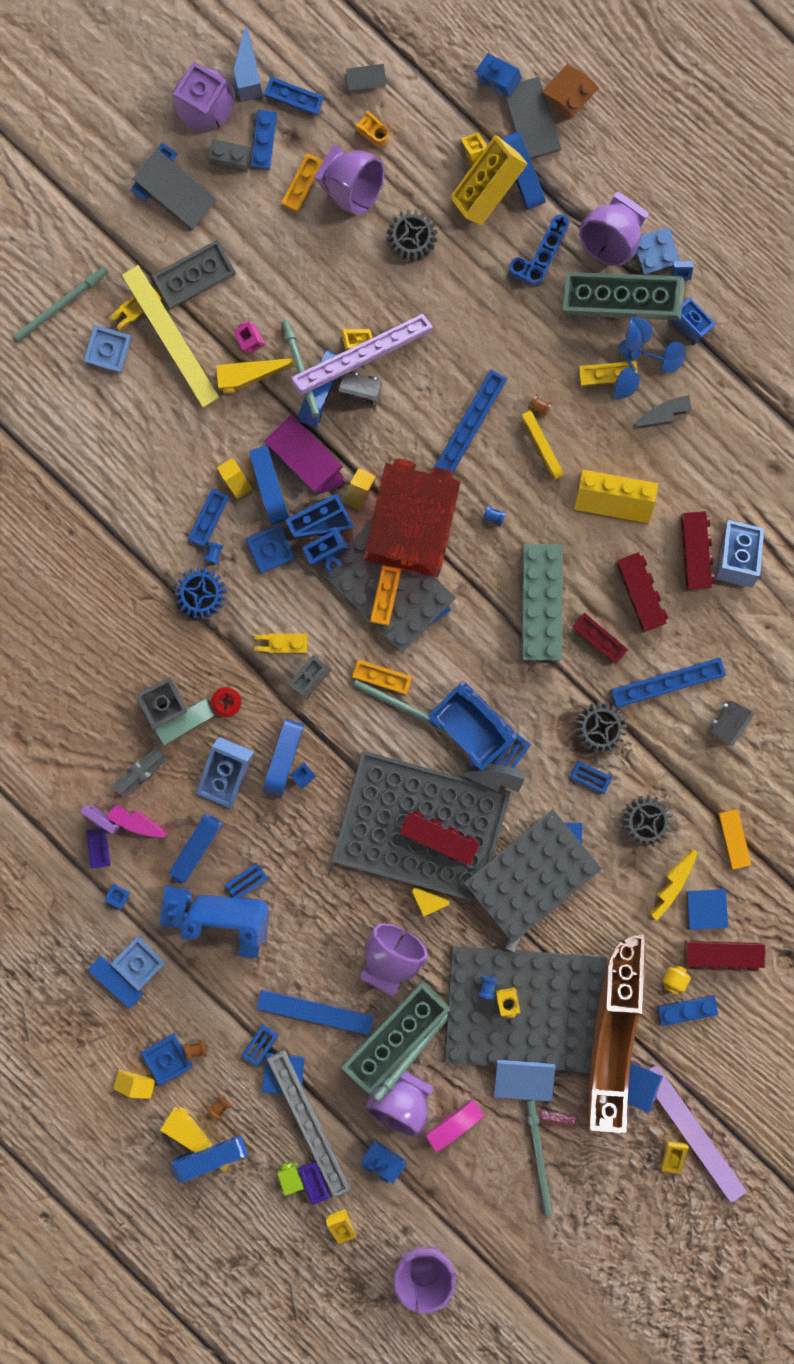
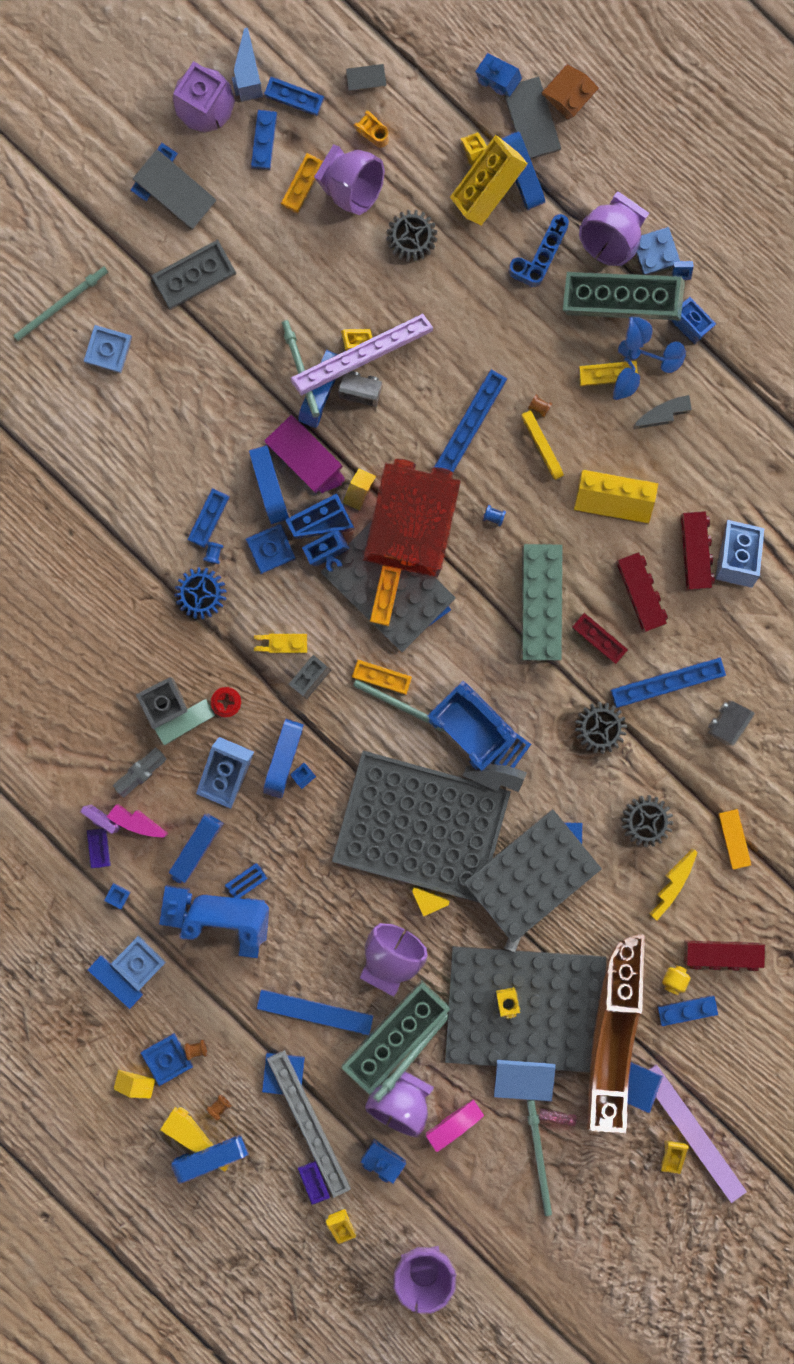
(131, 309): yellow hinge -> none
(170, 336): light yellow tile -> none
(229, 155): dark grey brick -> none
(234, 478): yellow slope -> none
(240, 375): yellow slope -> none
(248, 343): dark pink brick -> none
(269, 1031): blue tile -> none
(290, 1178): lime brick -> none
(439, 838): dark red brick -> none
(488, 987): blue bush -> none
(605, 784): blue tile -> none
(707, 909): blue tile -> none

